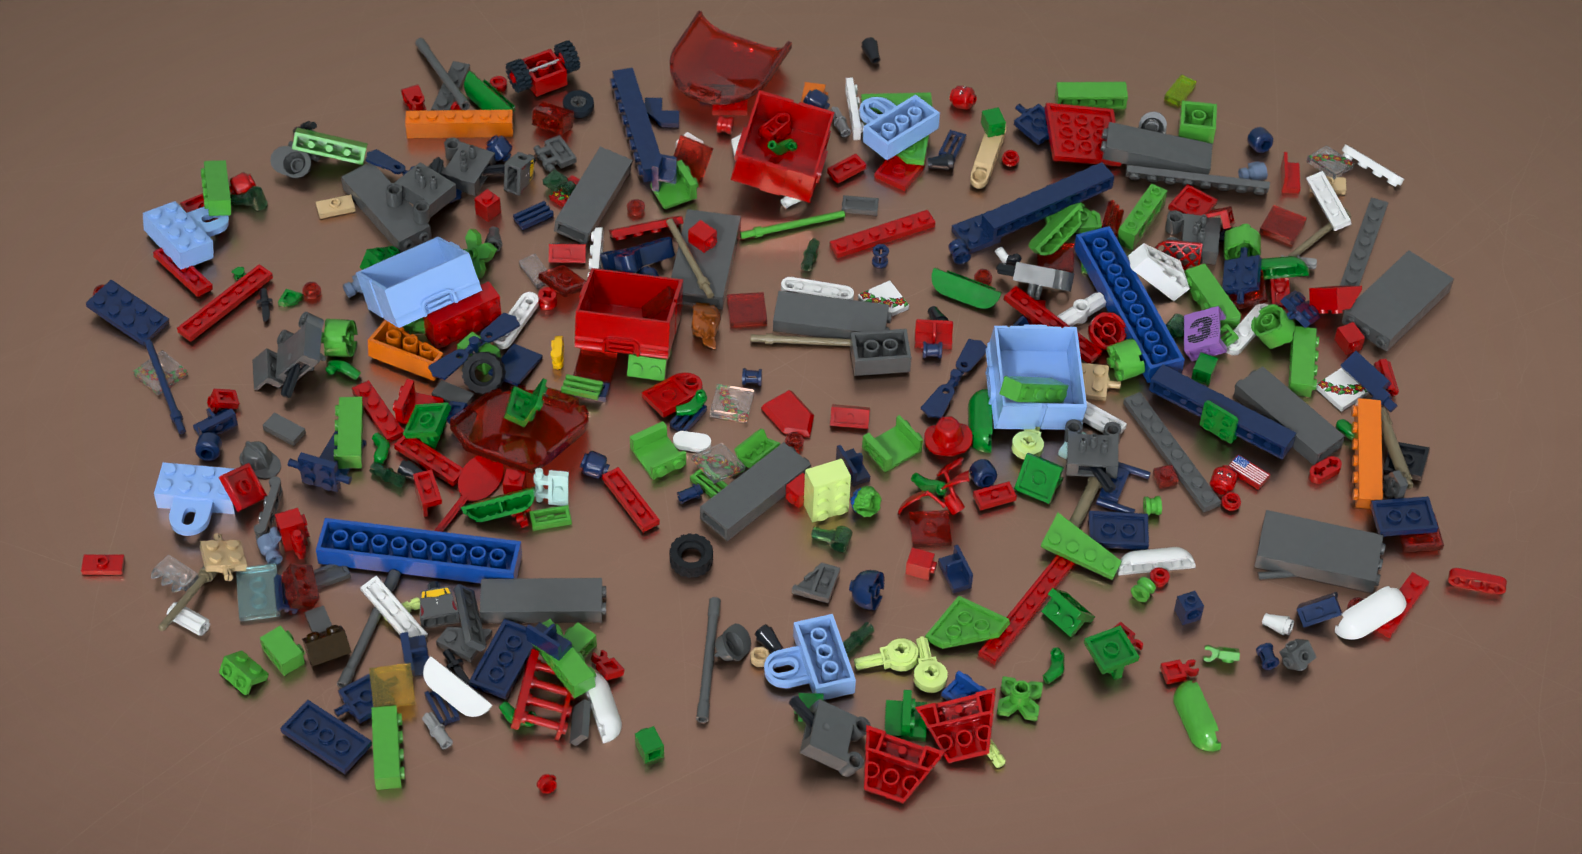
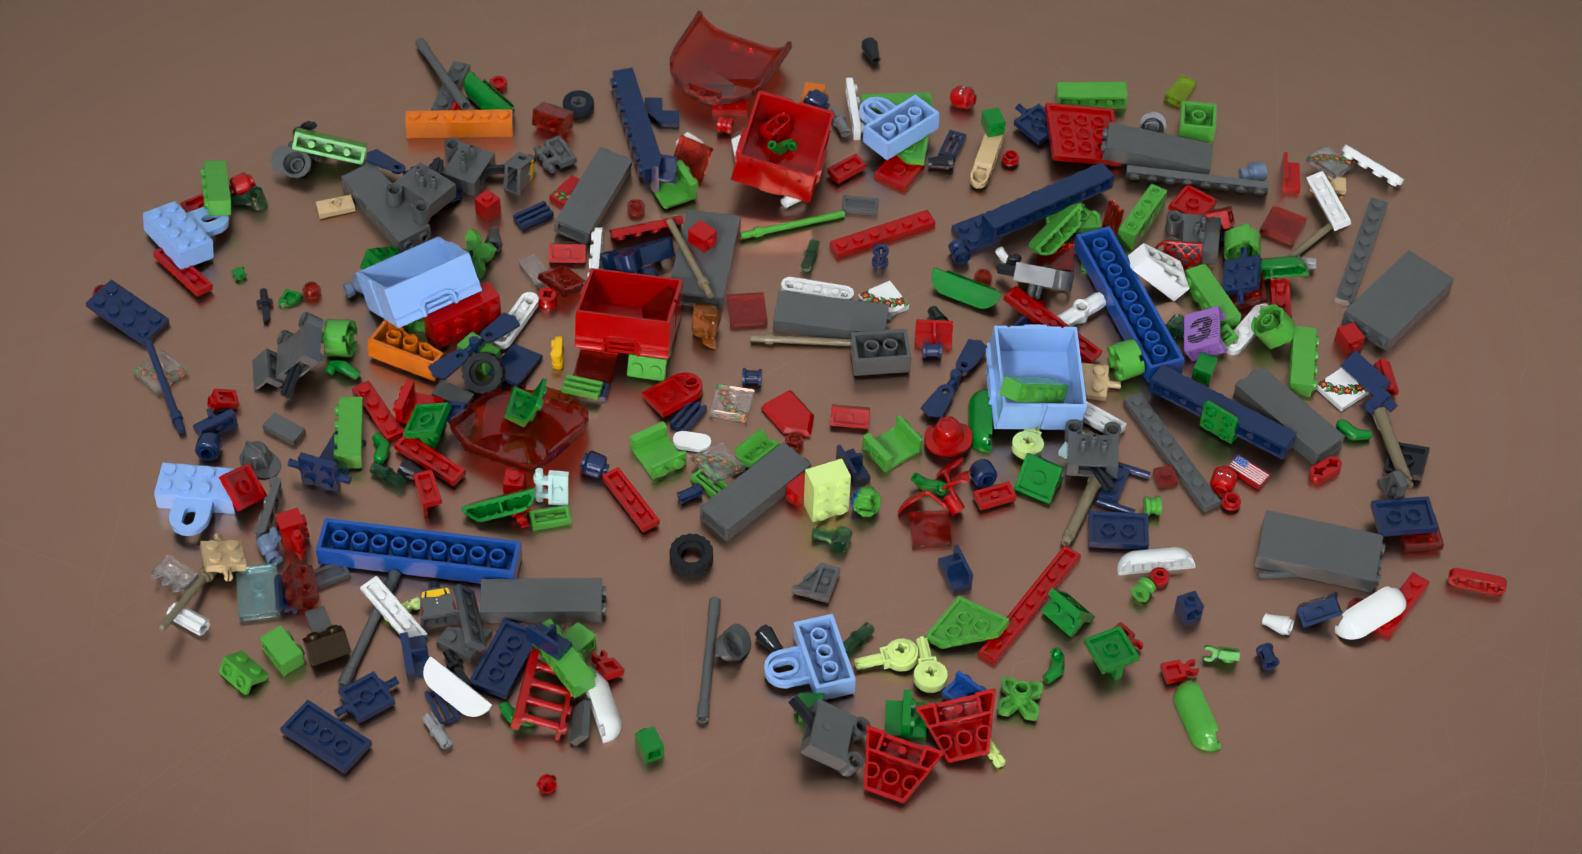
(102, 564): red plate -> none
(224, 303): red plate -> none
(387, 747): bright green brick -> none
(392, 685): clear yellow tile -> none
(414, 98): red piece -> none
(476, 482): red piece -> none
(500, 146): dark blue head -> none
(544, 70): brick -> none
(557, 181): clear green plate -> none
(694, 405): green arm -> none
(758, 656): tan tile -> none
(867, 588): dark blue cylinder -> none
(920, 564): red brick -> none
(1075, 545): bright green wing -> none
(1106, 330): red cylinder -> none
(1260, 139): dark blue head -> none
(1297, 654): dark grey brick -> none
(1300, 309): dark blue plate -> none
(1333, 298): red slope -> none
(1367, 452): orange brick -> none

